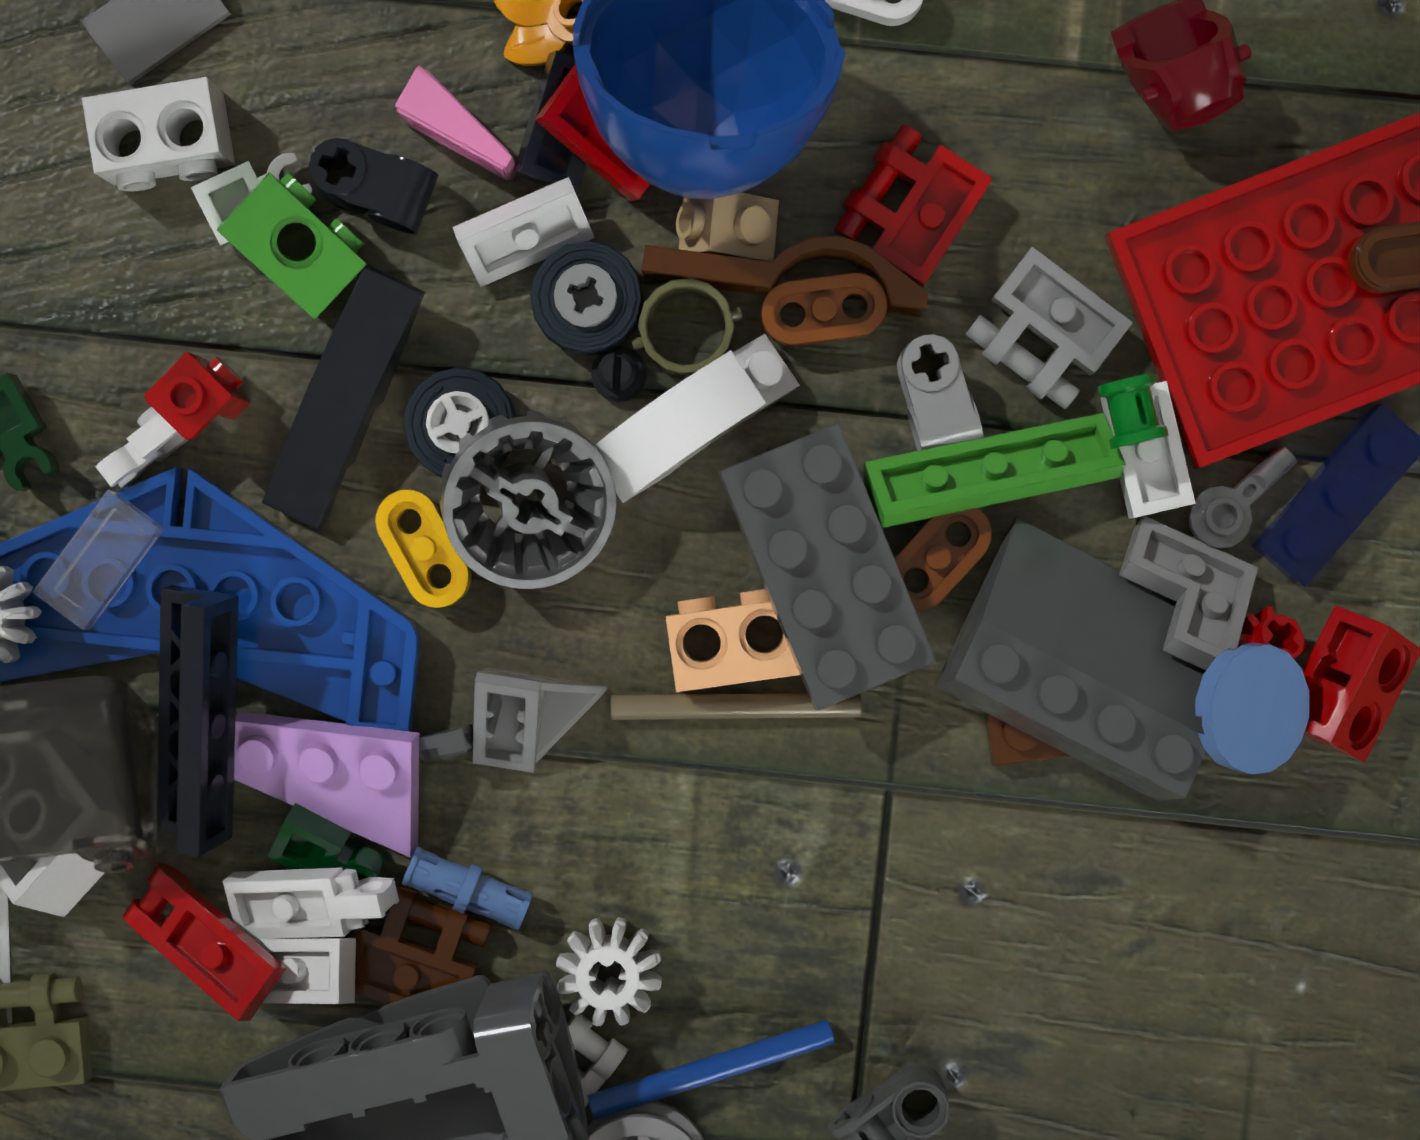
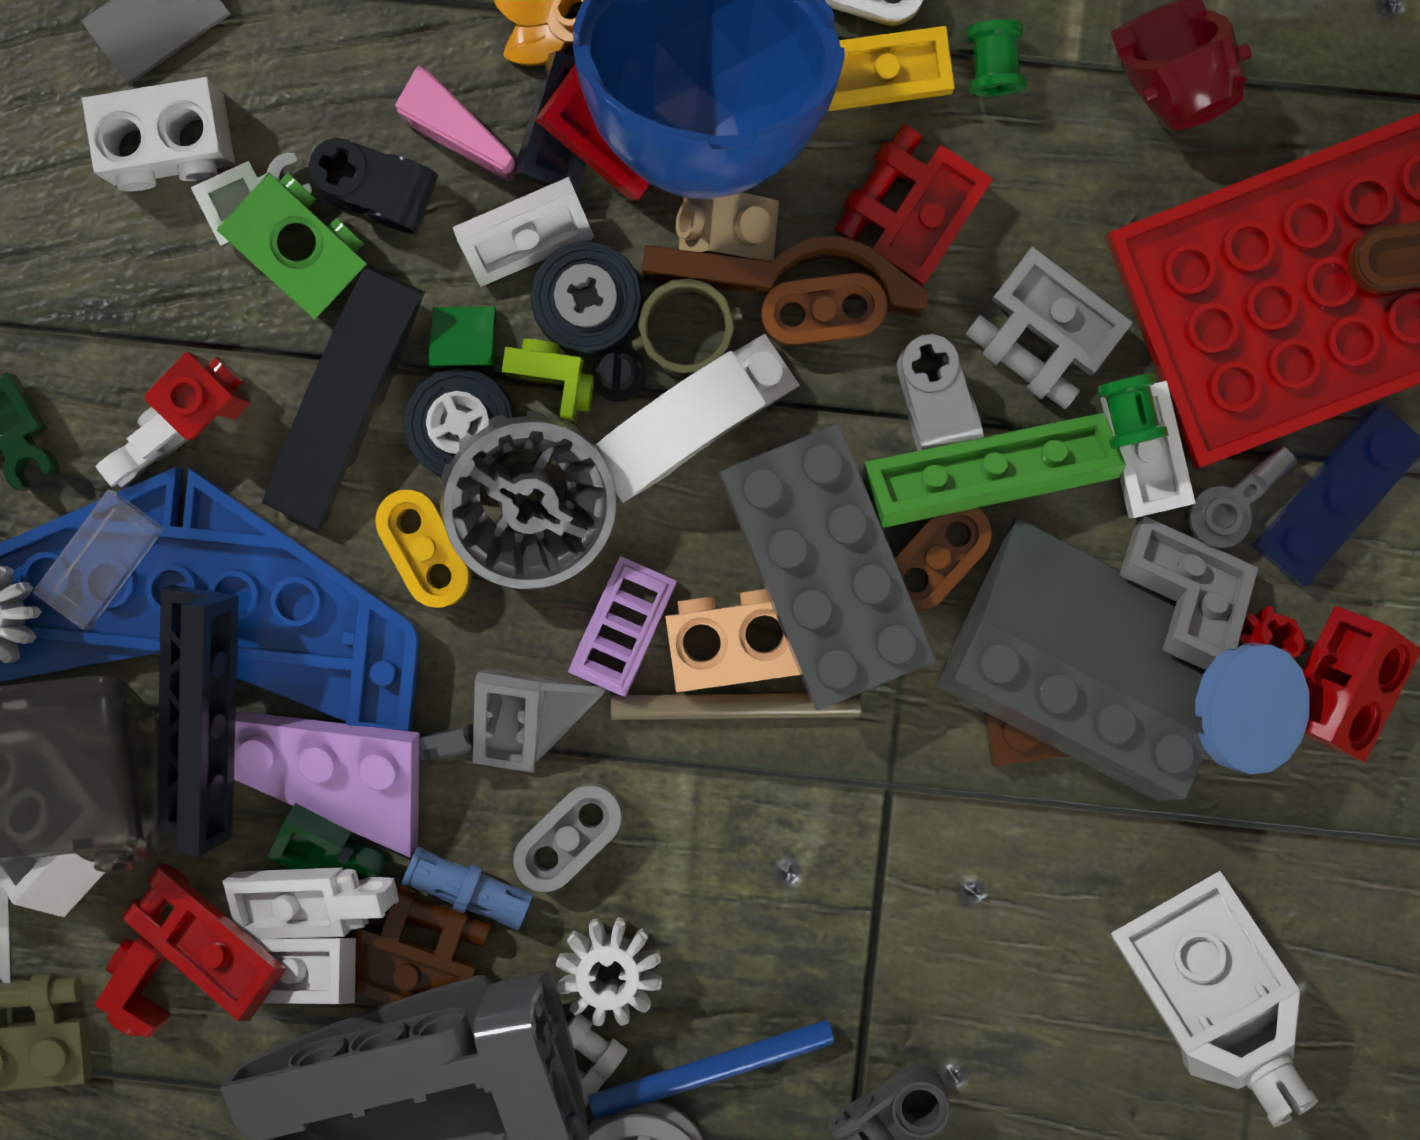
(123, 999): none -> red bracket
(463, 338): none -> green slope
(542, 363): none -> lime bracket
(568, 836): none -> light grey plate
(598, 673): none -> lavender slope
(894, 68): none -> yellow plate
(996, 57): none -> green bush
(1221, 993): none -> white plate

